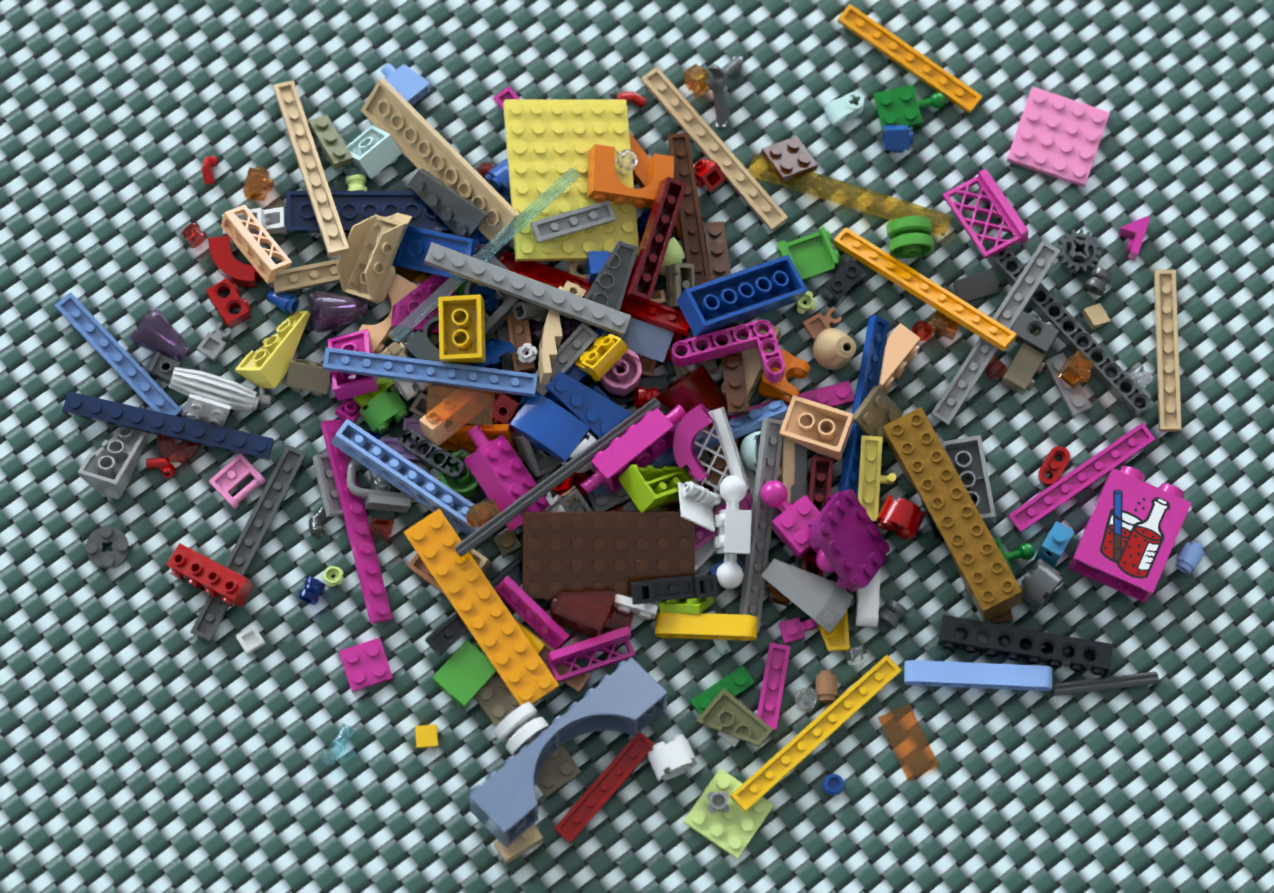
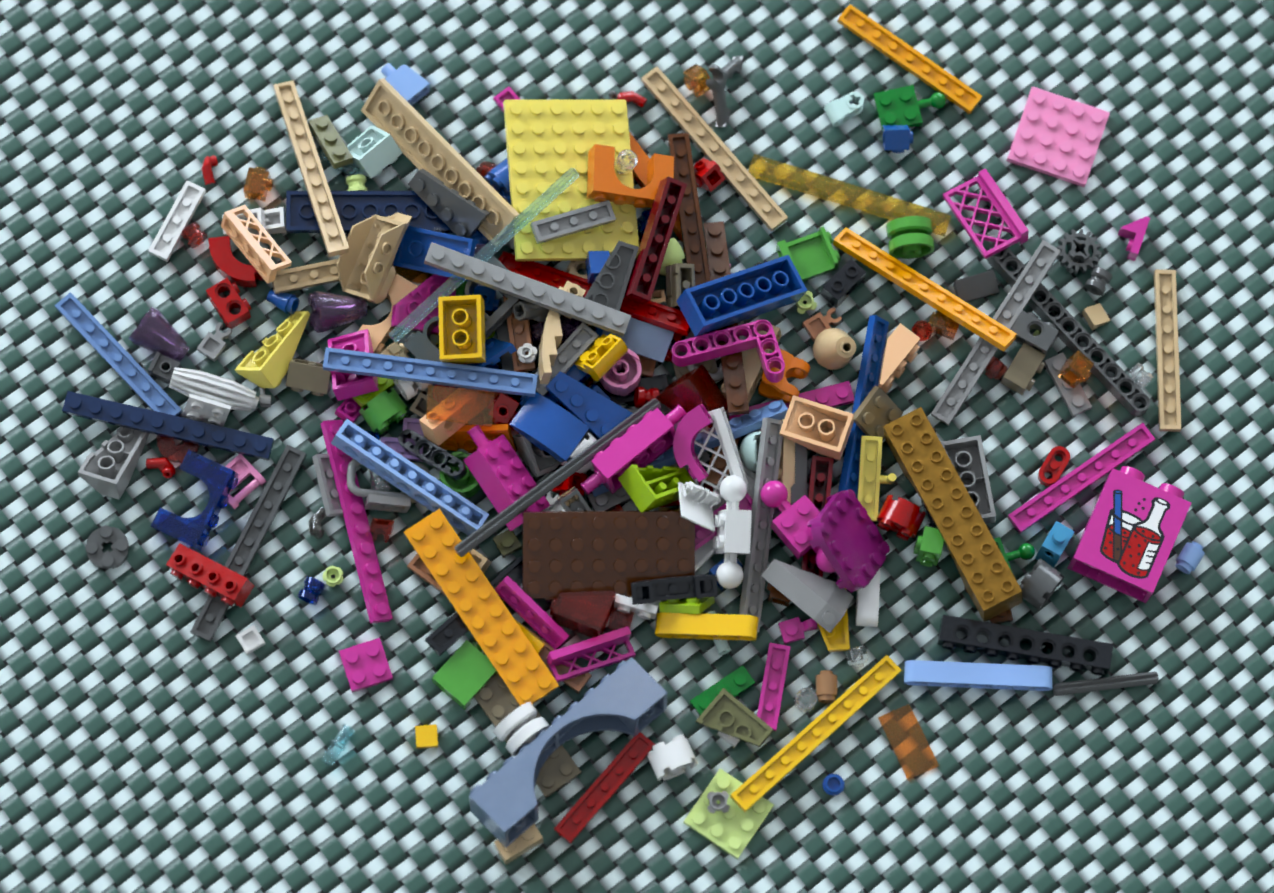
(177, 221): none -> white plate
(196, 530): none -> clear blue arch
(482, 513): clear orange brick -> none
(789, 159): plate -> none
(892, 614): dark grey wheel -> none
(929, 547): none -> bright green brick

